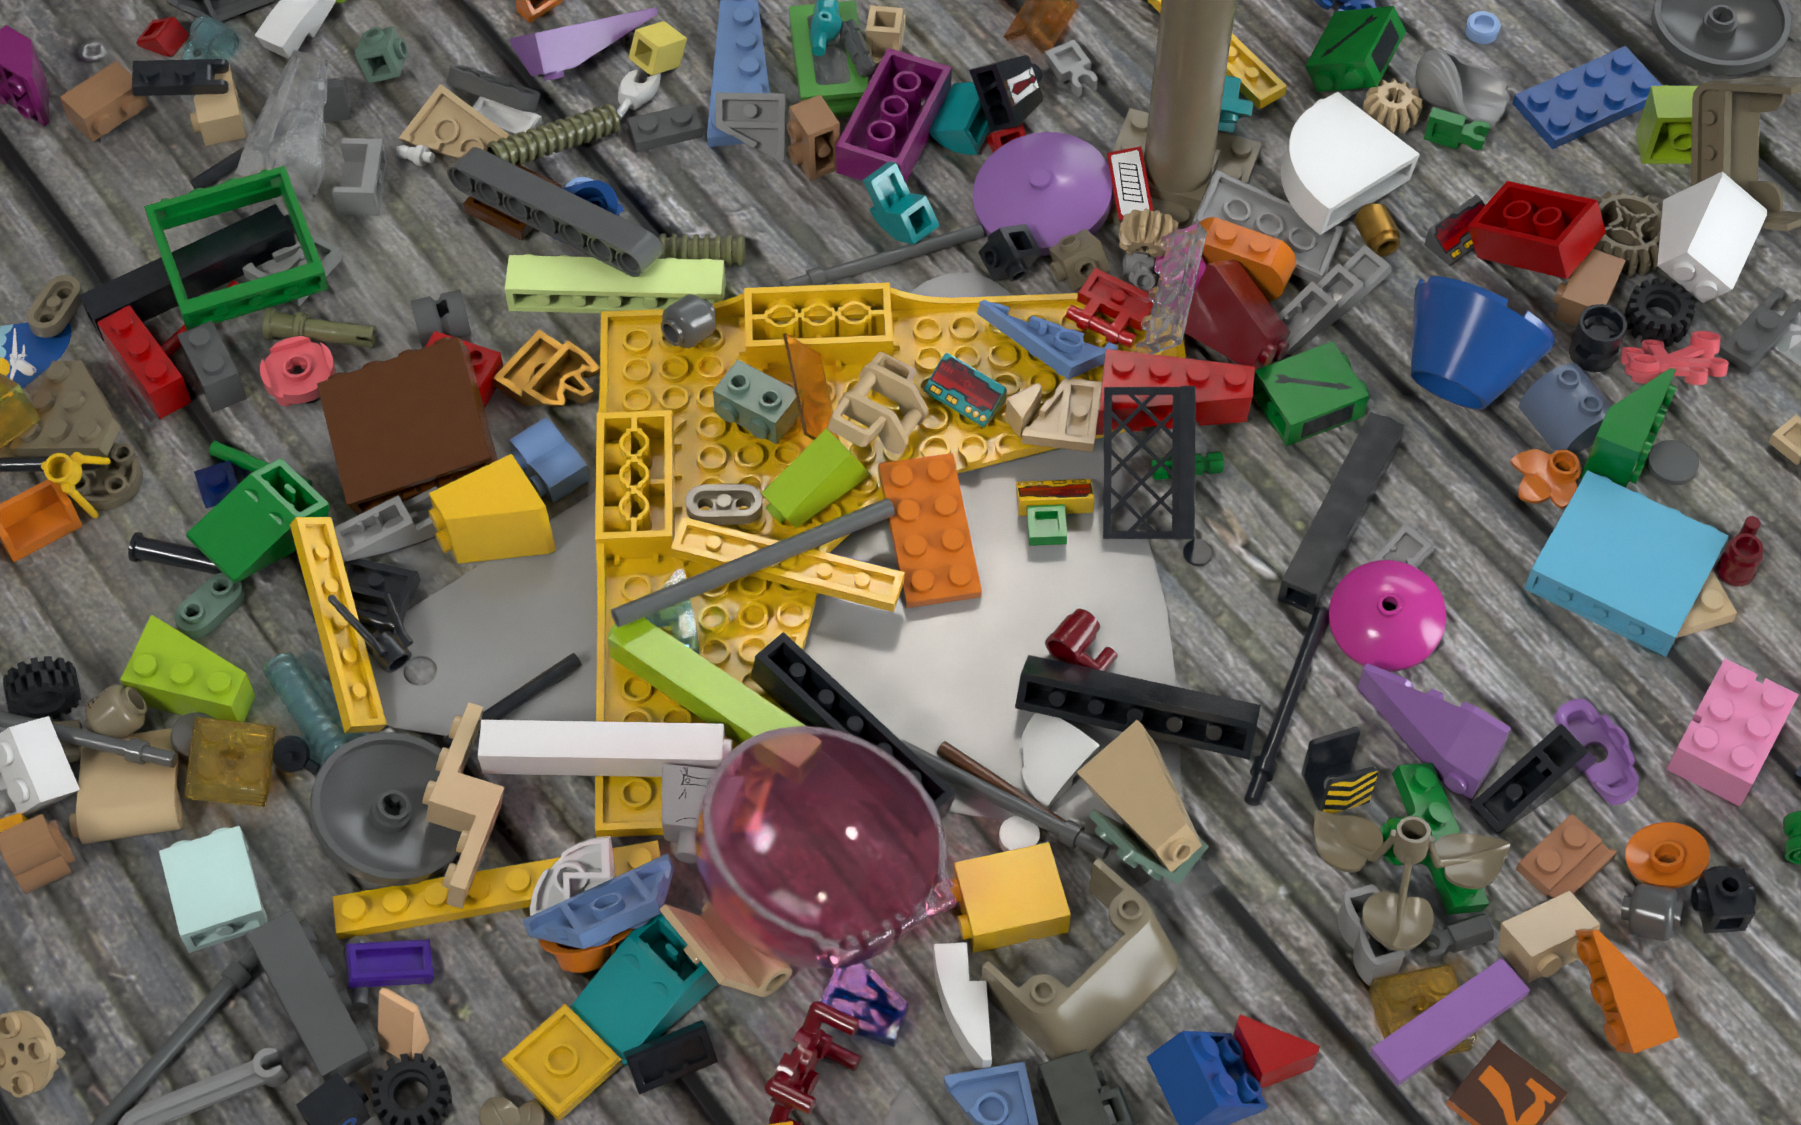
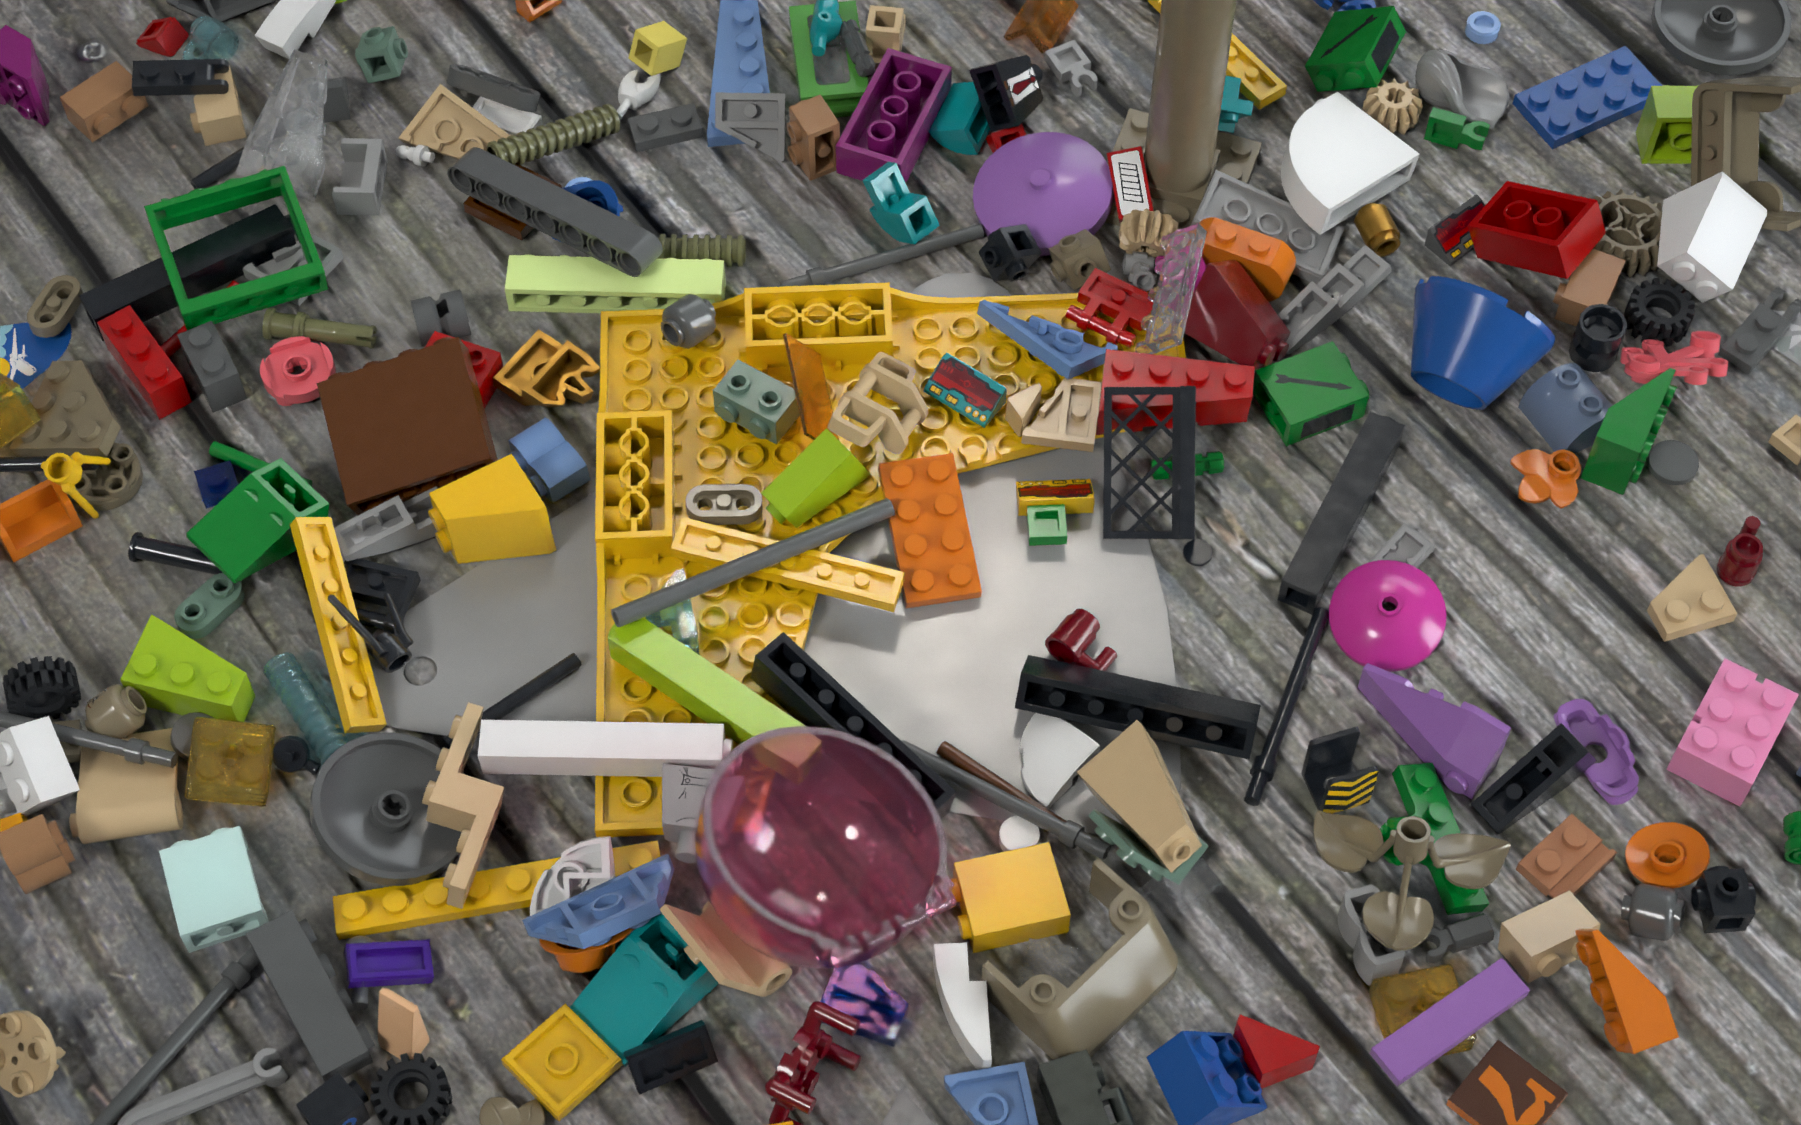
(569, 46): wedge -> none
(1626, 562): medium azure panel -> none

